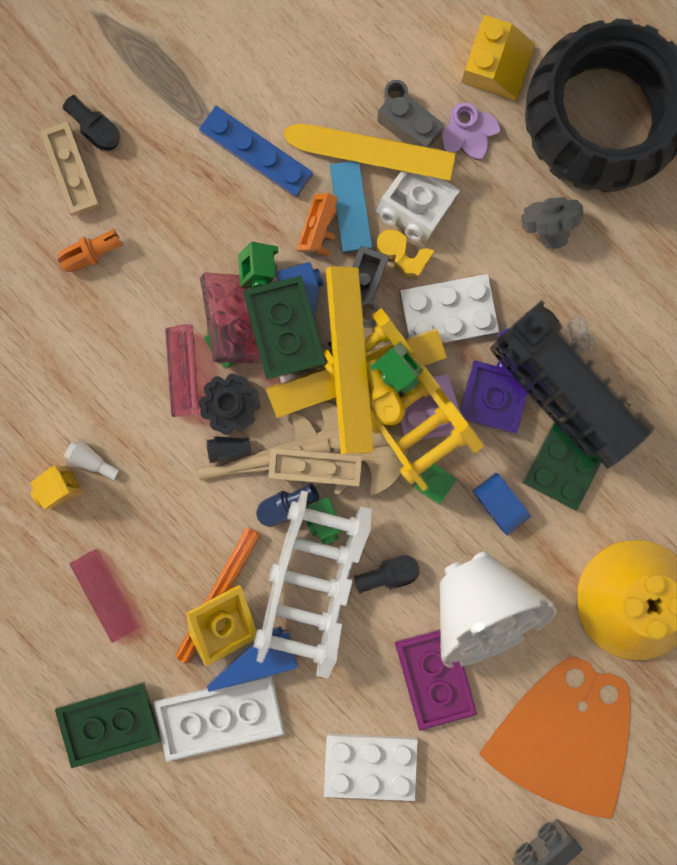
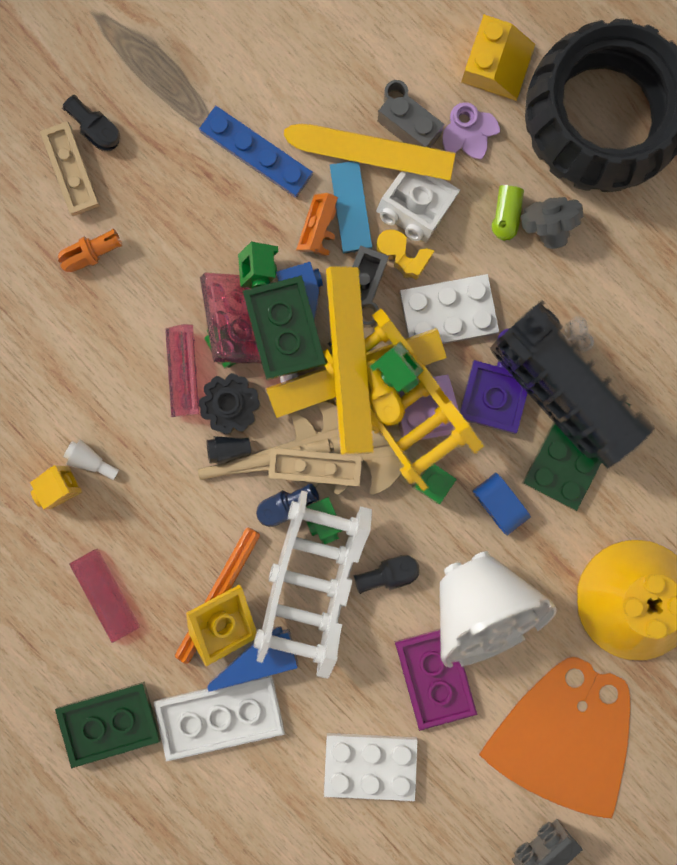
(508, 212): none -> lime piece

